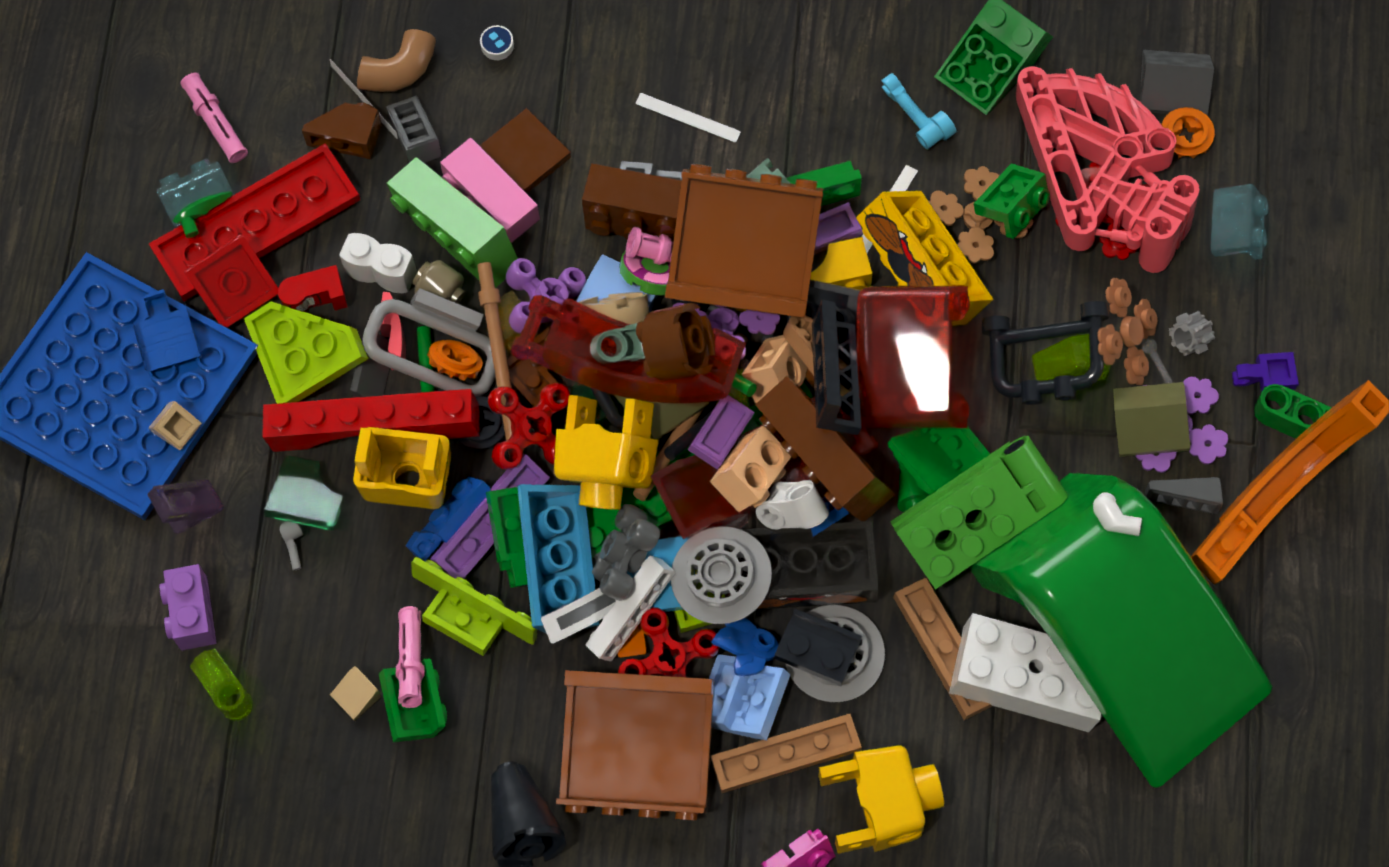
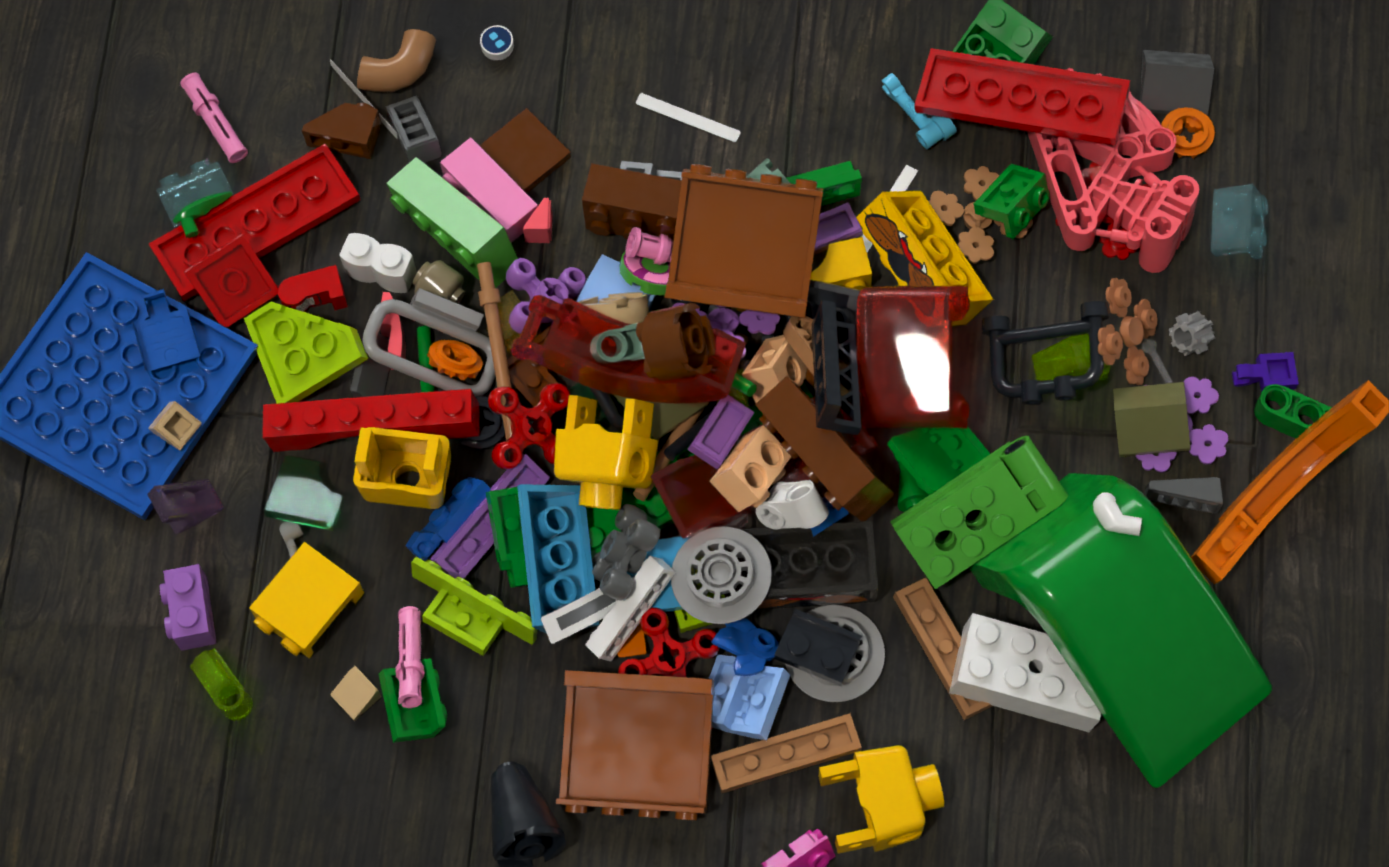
(304, 600): none -> yellow panel
(539, 226): none -> coral slope
(1022, 96): none -> red plate

